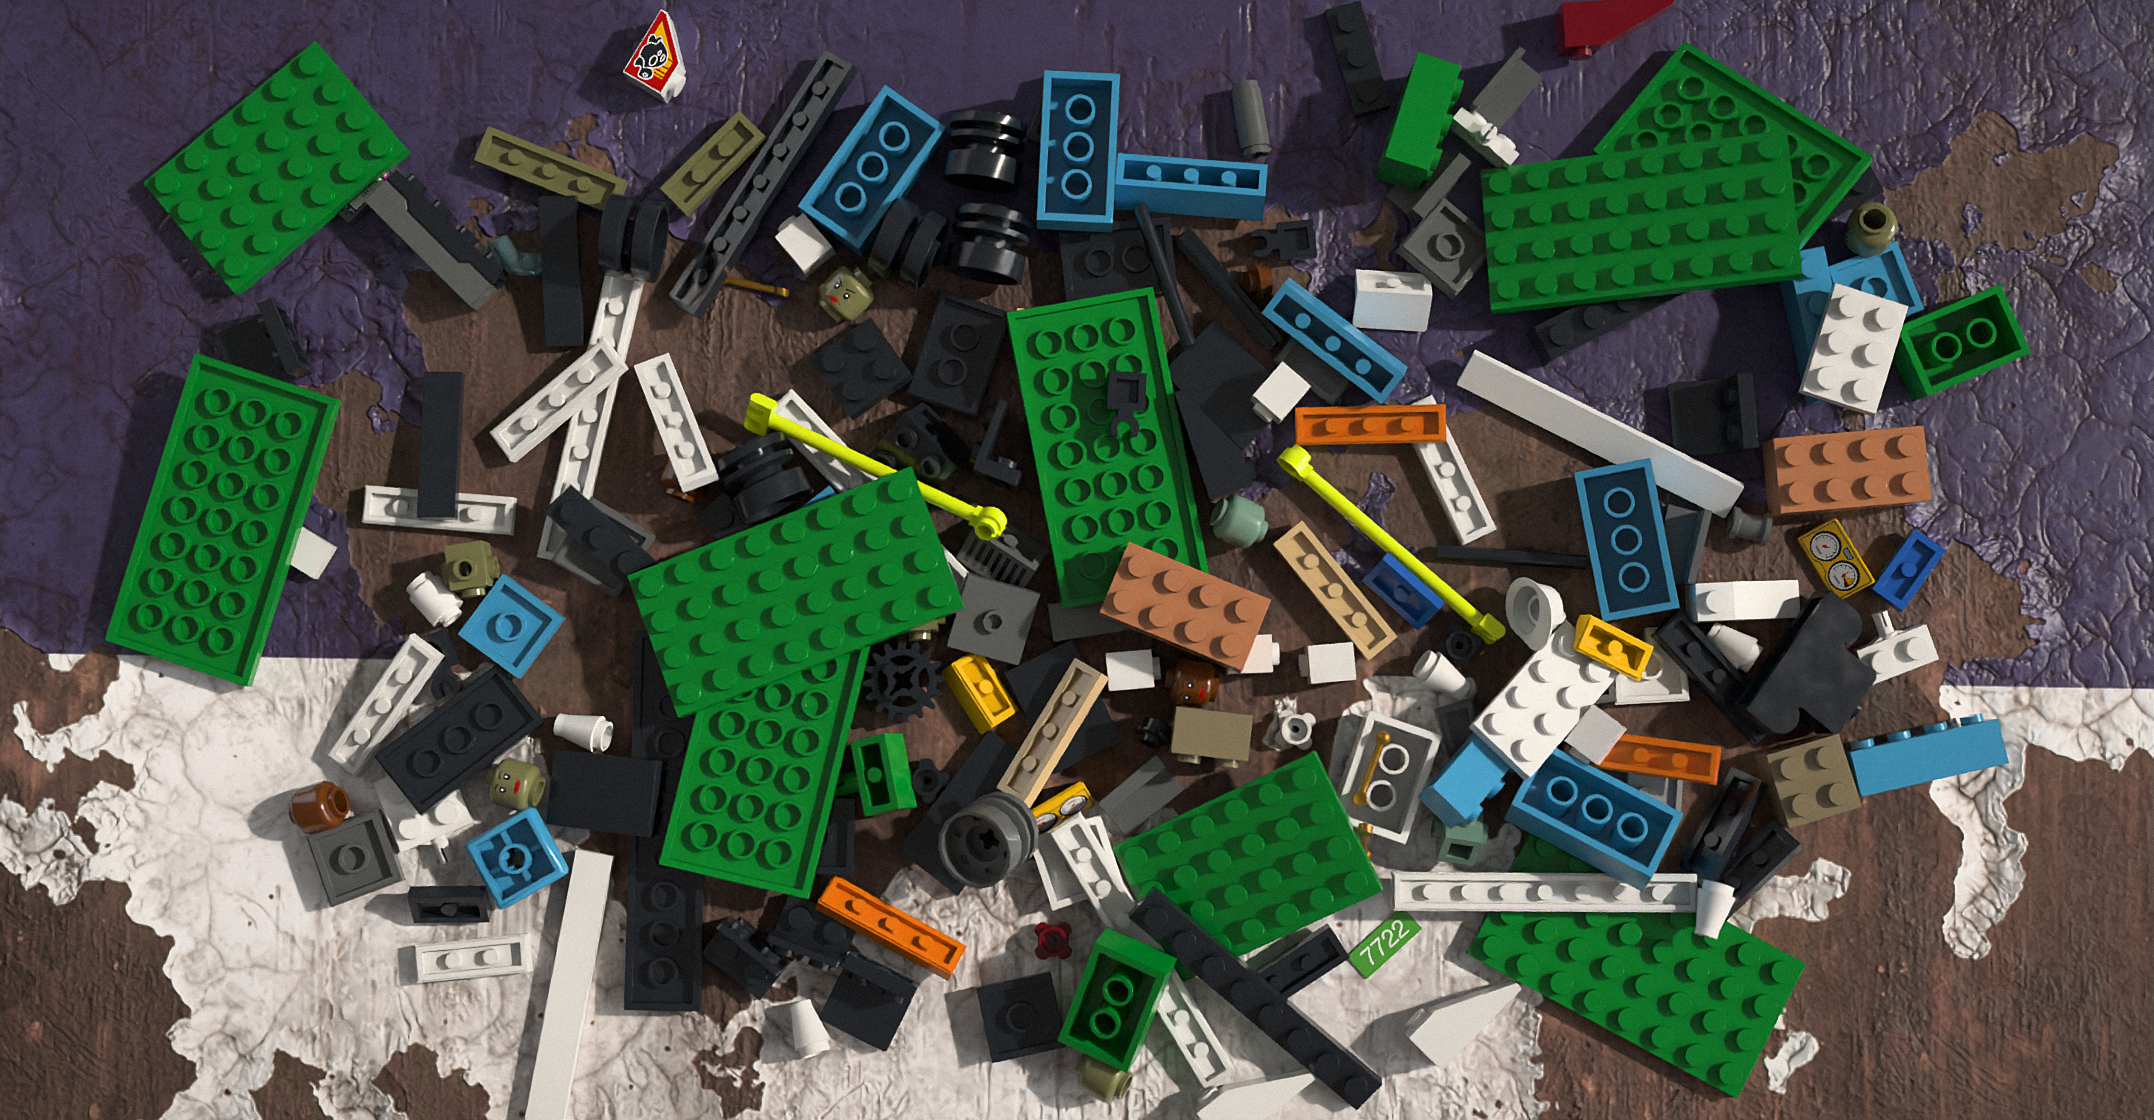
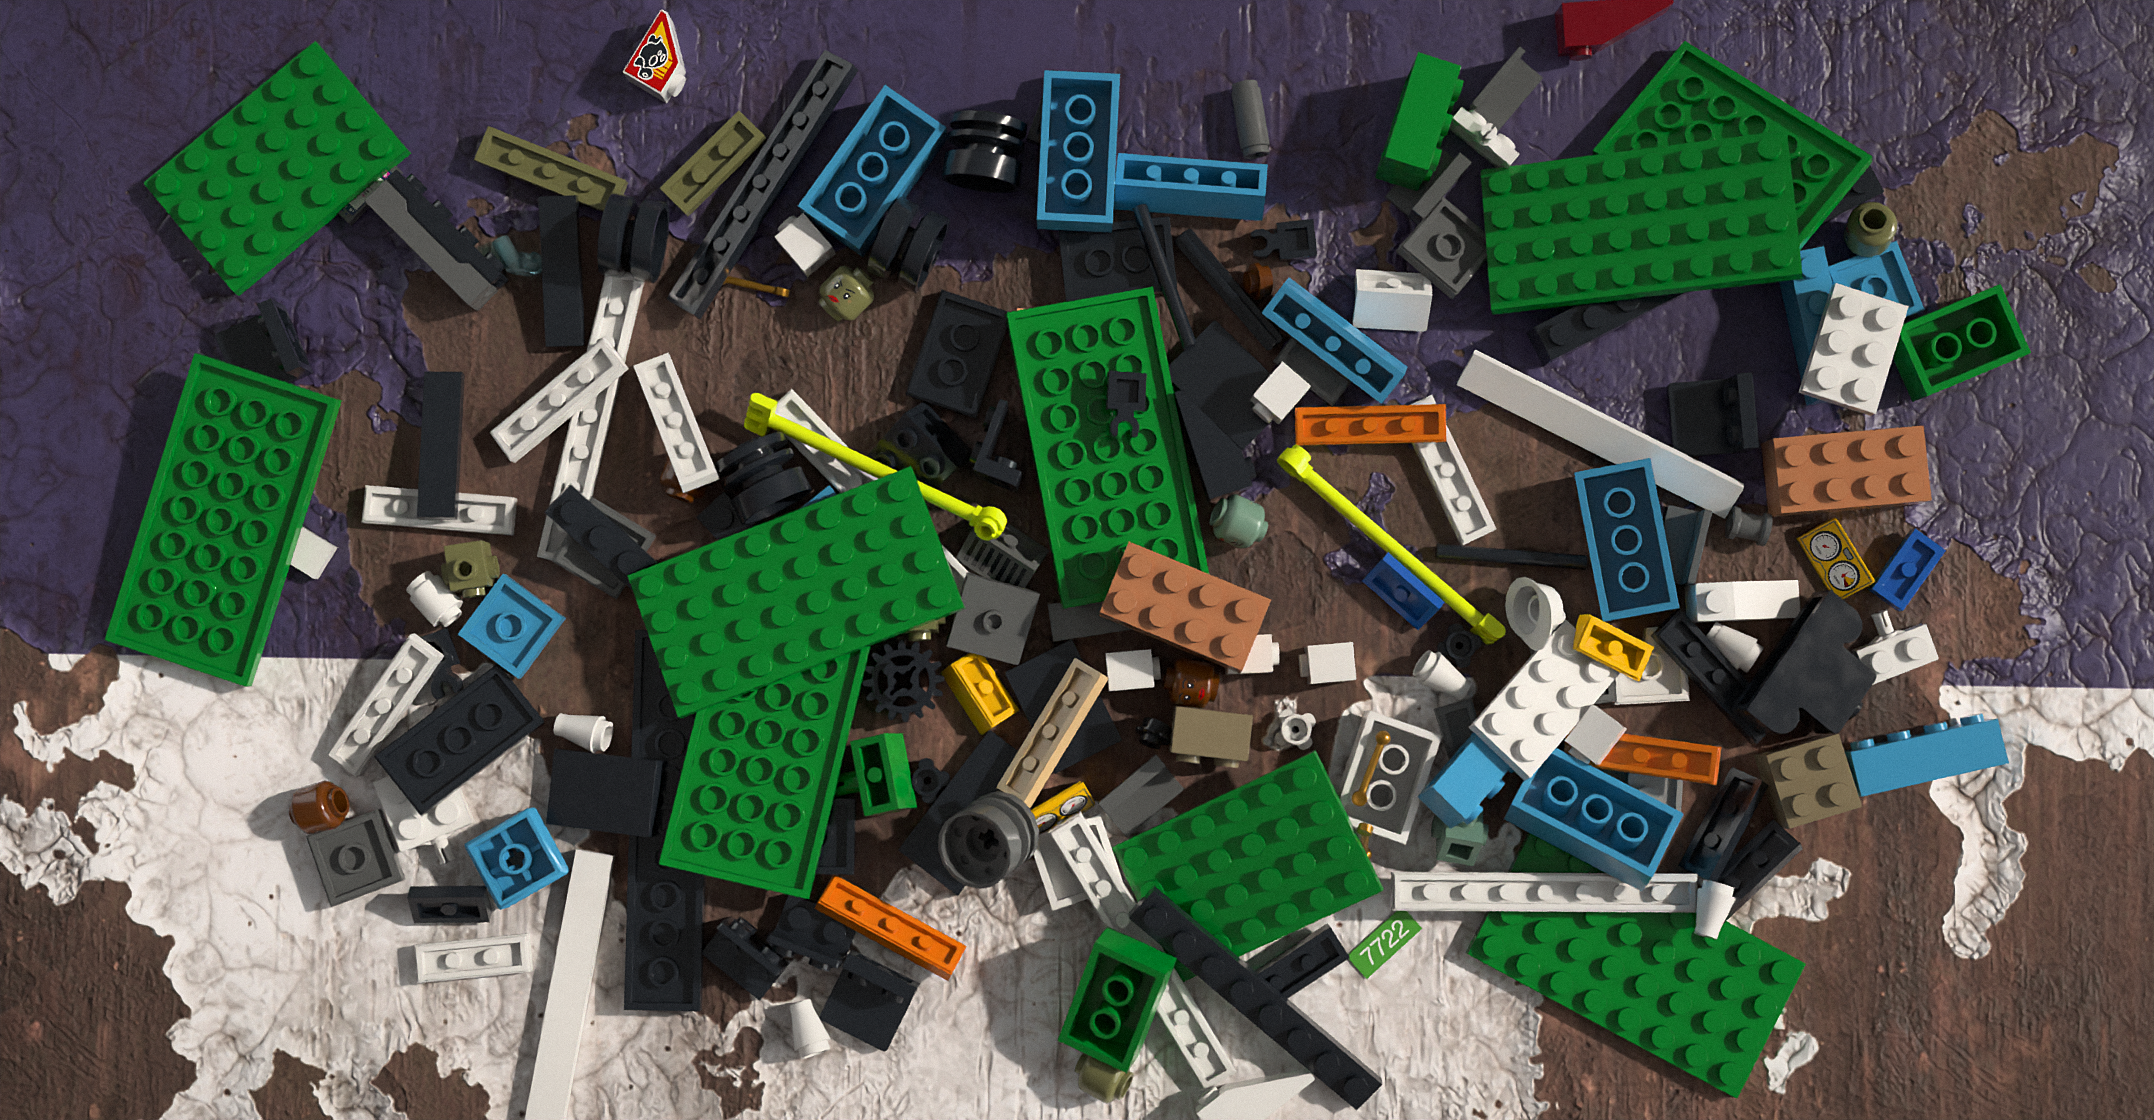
(515, 784): olive head -> none
(861, 369): black plate -> none
(990, 235): black wheel -> none
(1020, 1016): black plate -> none
(1045, 948): dark red plate -> none
(1334, 590): tan plate -> none
(1356, 59): black plate -> none
(1451, 1025): white slope -> none

